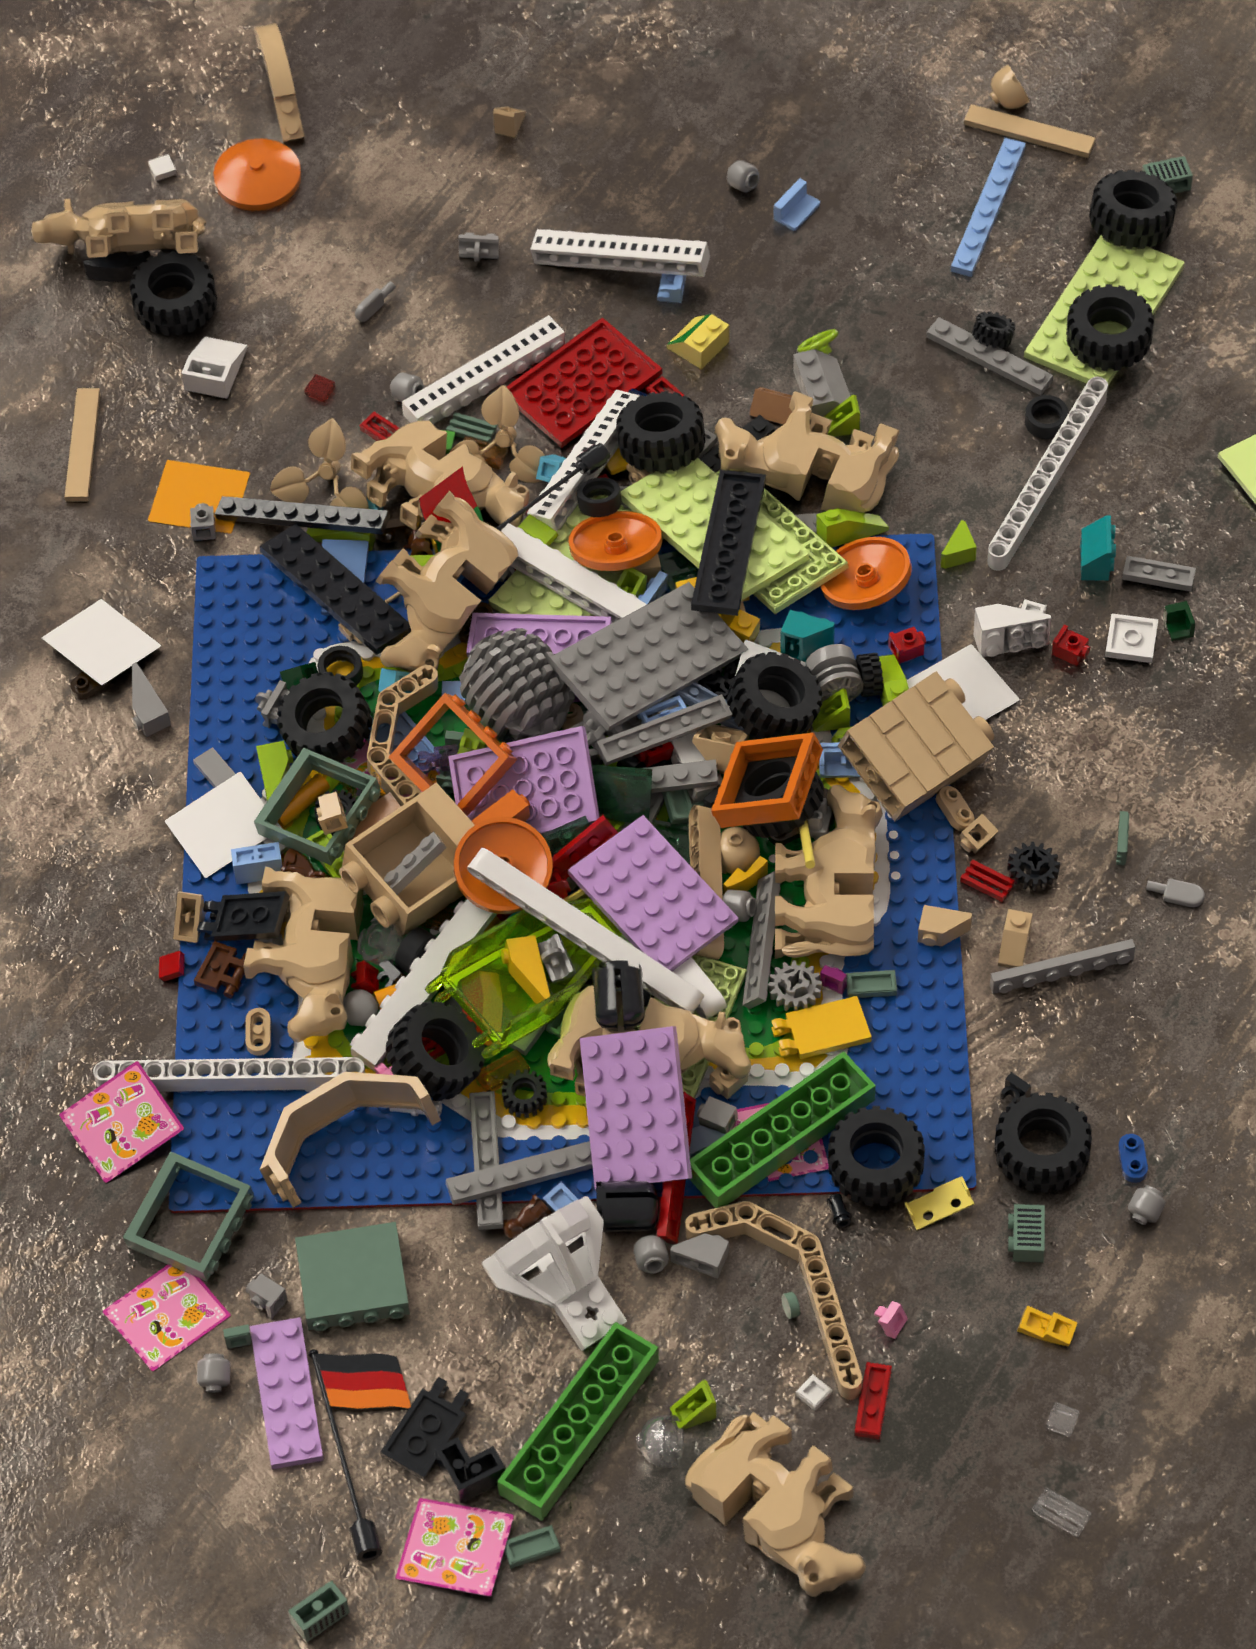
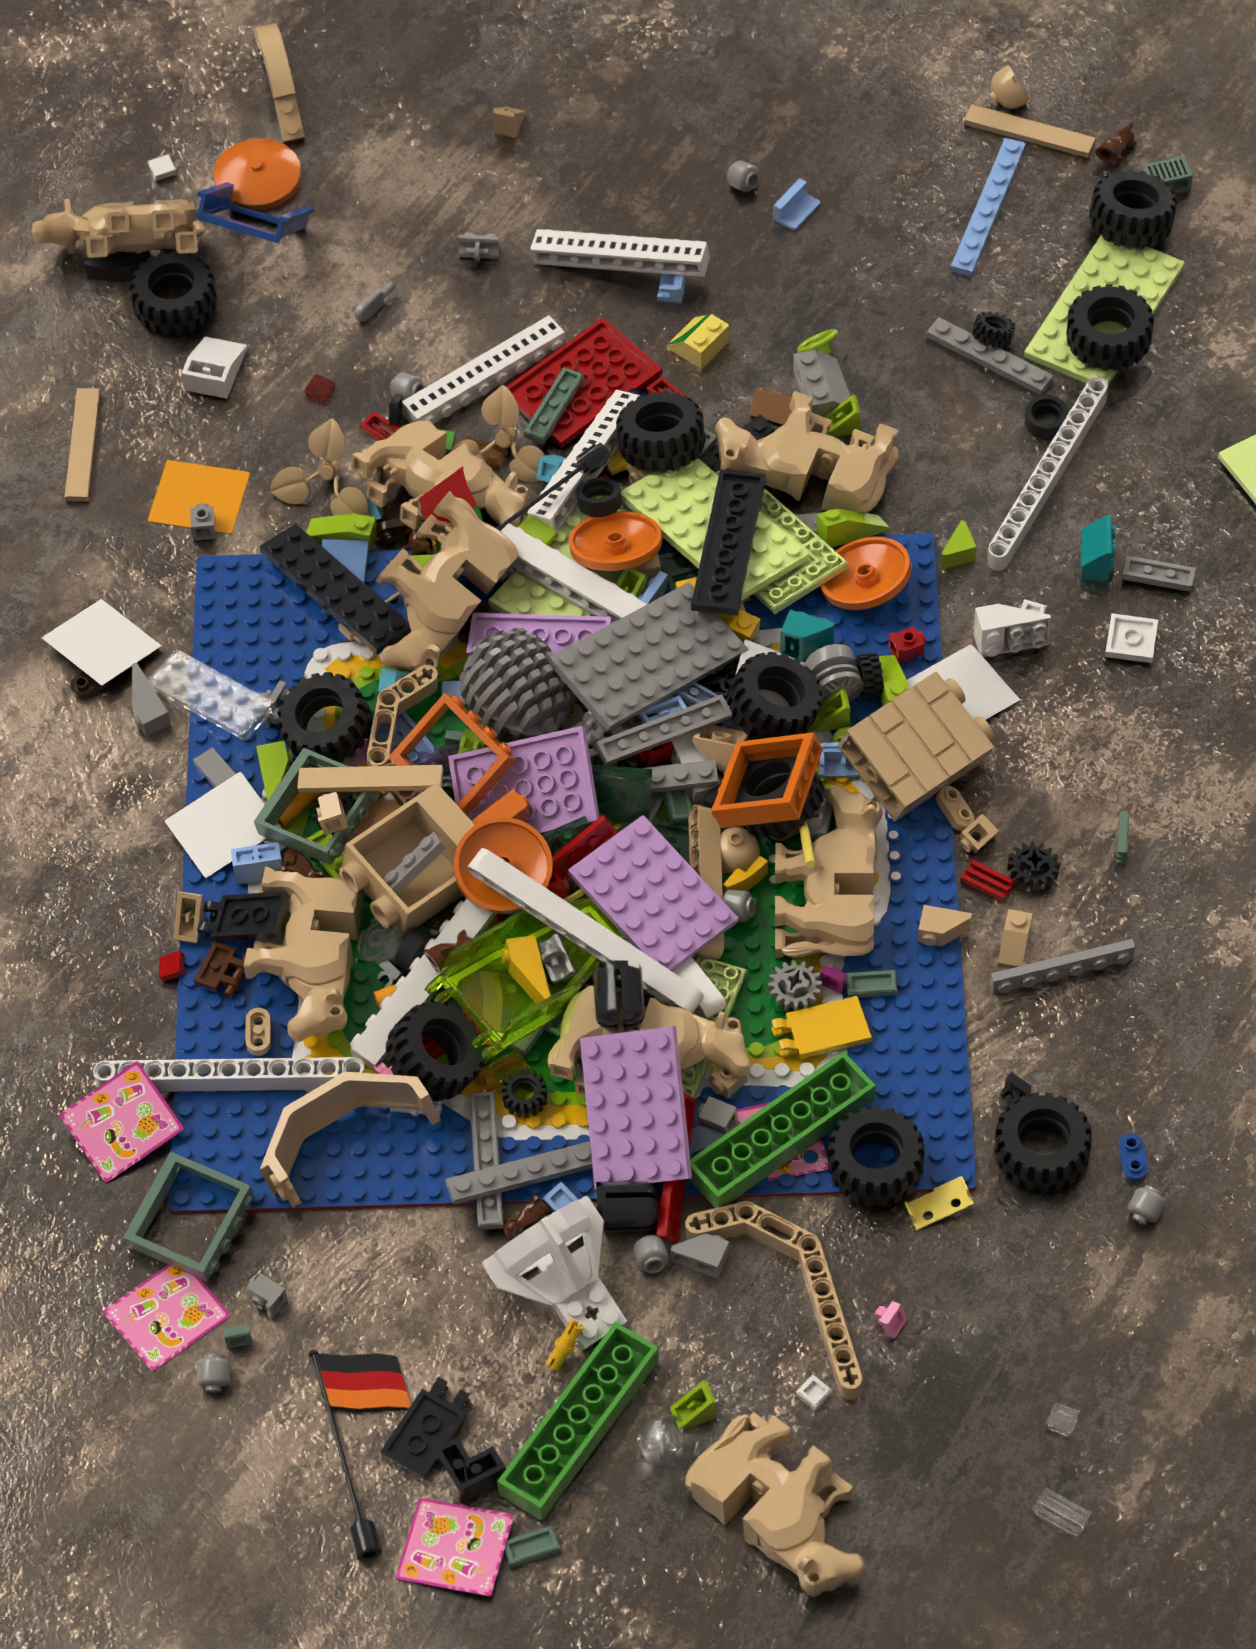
(211, 694): none -> clear plate
(219, 198): none -> blue piece
(286, 1393): lavender plate -> none
(293, 675): dark green panel -> none
(302, 514): plate -> none
(319, 1611): sand green brick -> none
(342, 653): black tyre -> none
(352, 1276): sand green panel -> none
(359, 1007): light grey hair -> none
(366, 977): red tile -> none
(369, 778): none -> tan tile
(395, 409): none -> black tile
(438, 954): none -> reddish brown animal
(473, 426): sand green tile -> none
(553, 405): none -> sand green tile
(564, 1345): none -> yellow pin
(761, 942): light grey plate -> none
(790, 1305): sand green tile -> none
(841, 1217): black pin -> none
(873, 1400): red tile -> none
(1028, 1233): sand green brick -> none
(1047, 1327): yellow slope -> none
(1070, 646): red brick -> none
(1112, 147): none -> reddish brown animal
(1179, 621): dark green panel -> none
(1179, 892): light grey piece -> none

